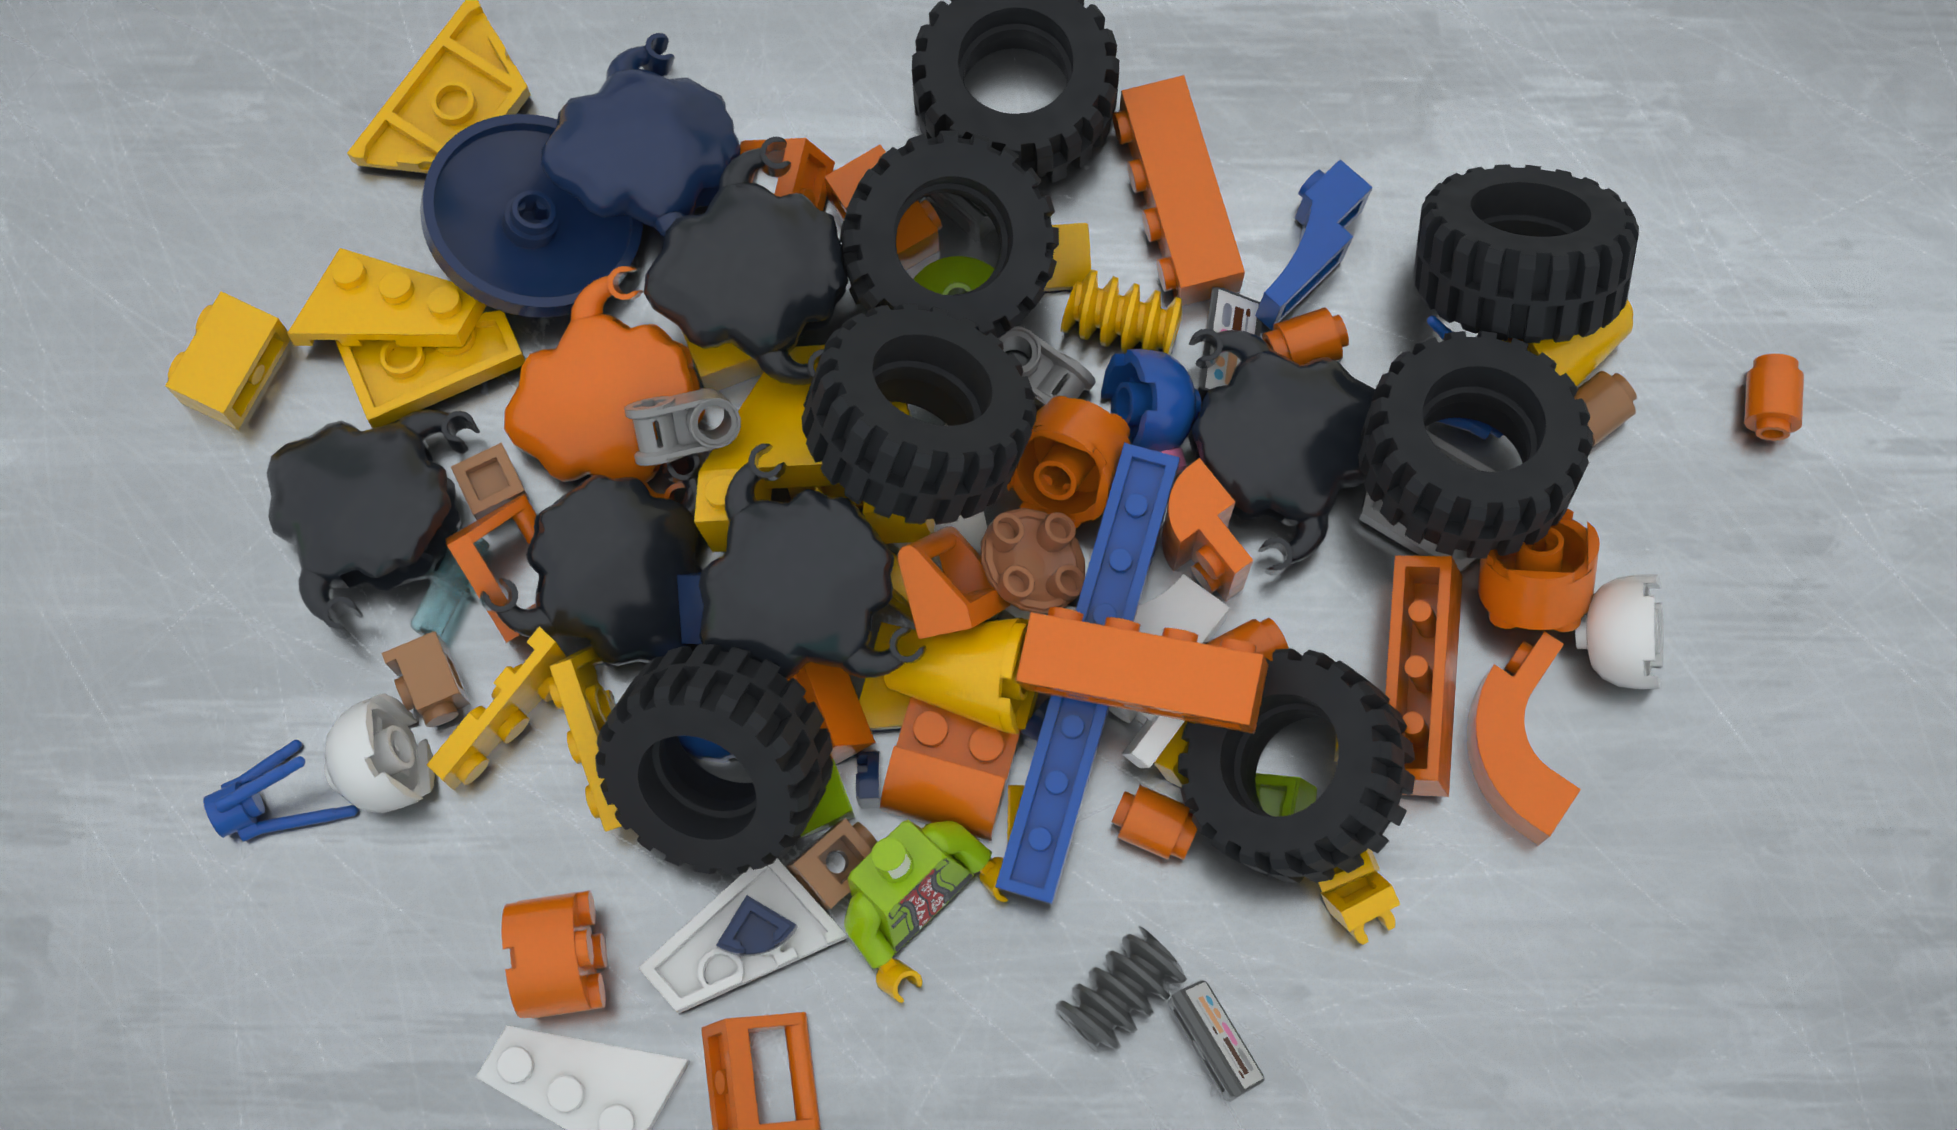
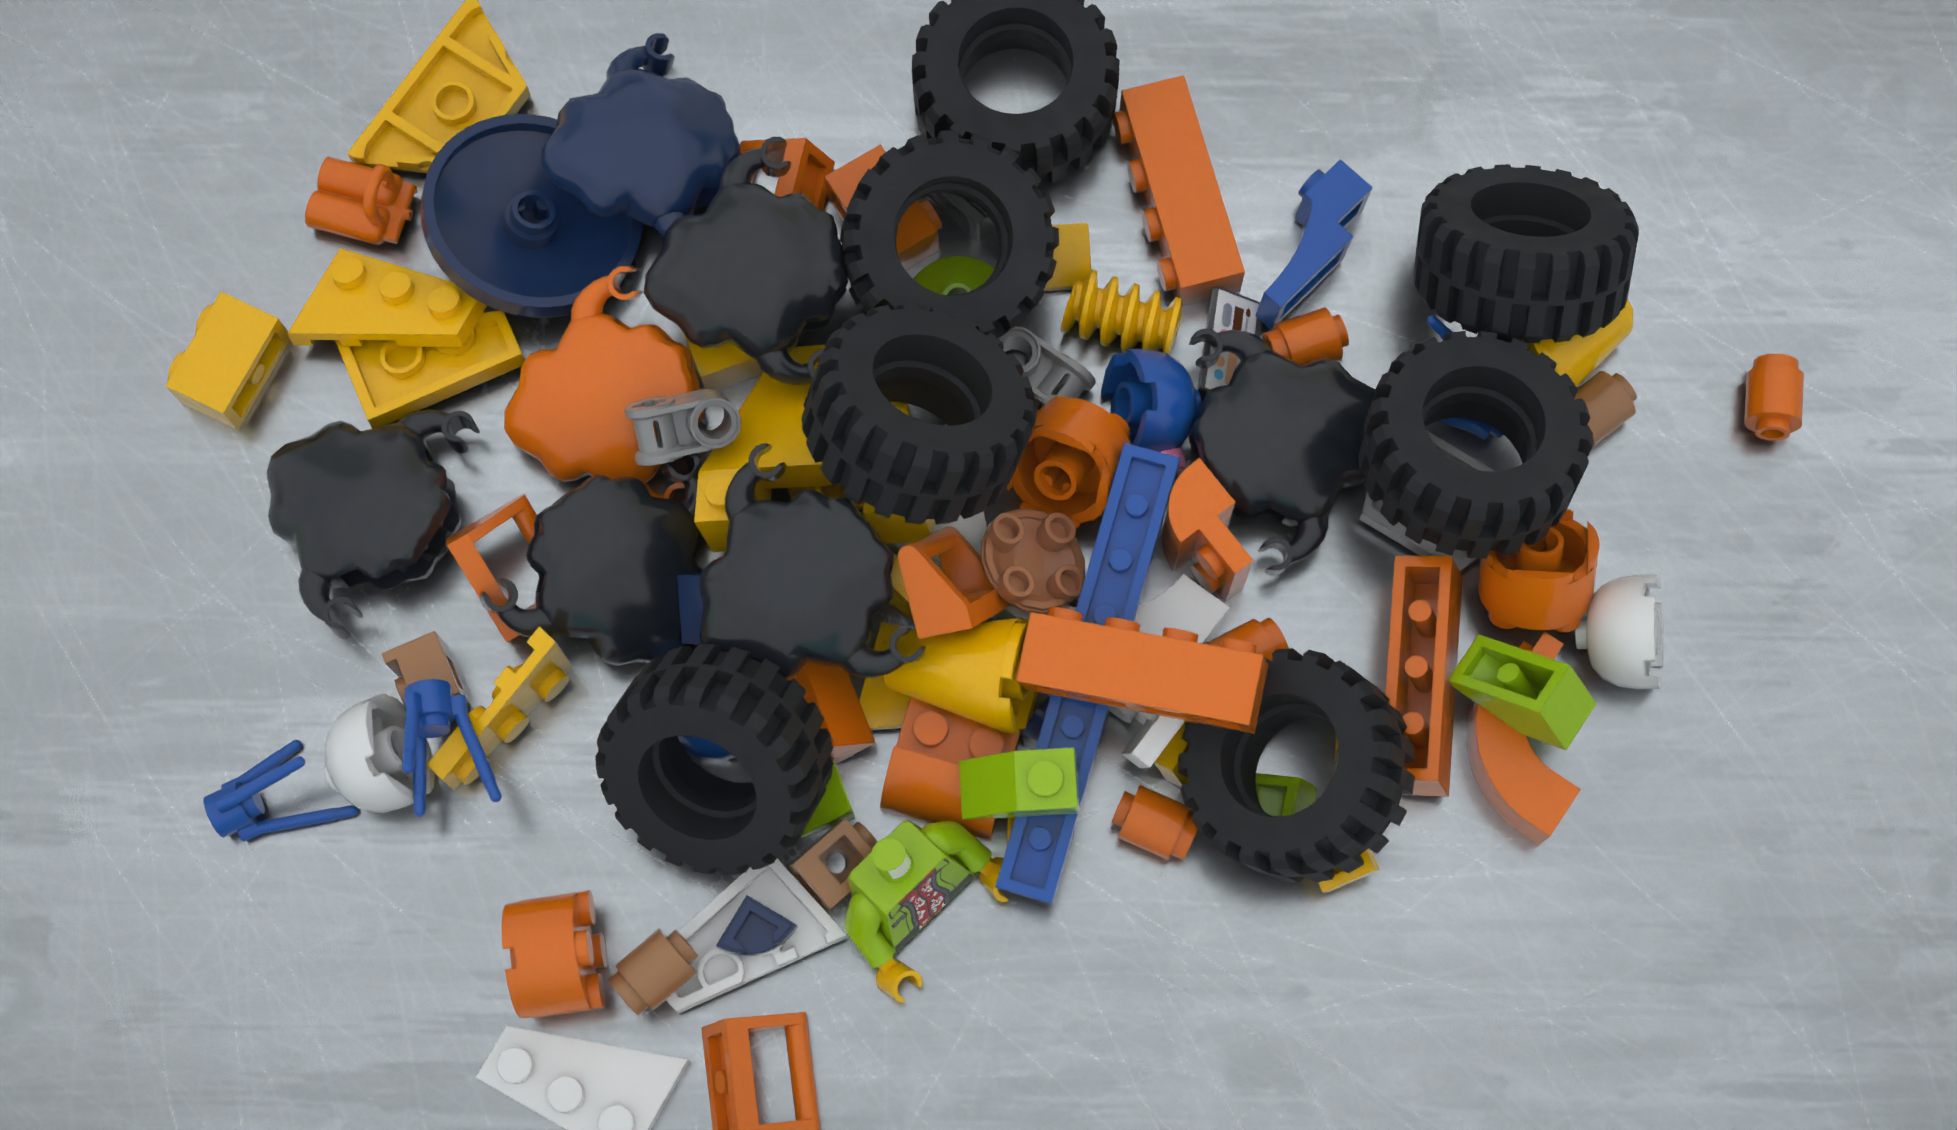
(360, 202): none -> orange piece
(428, 715): none -> blue plant
(443, 594): clear light blue axle -> none
(488, 480): medium nougat tile -> none
(586, 707): yellow wing -> none
(654, 970): none -> medium nougat brick
(868, 779): dark blue tile -> none
(1020, 784): none -> lime slope
(1121, 991): dark grey piece -> none
(1216, 1040): slope -> none
(1361, 903): yellow tile -> none
(1524, 690): none -> lime slope

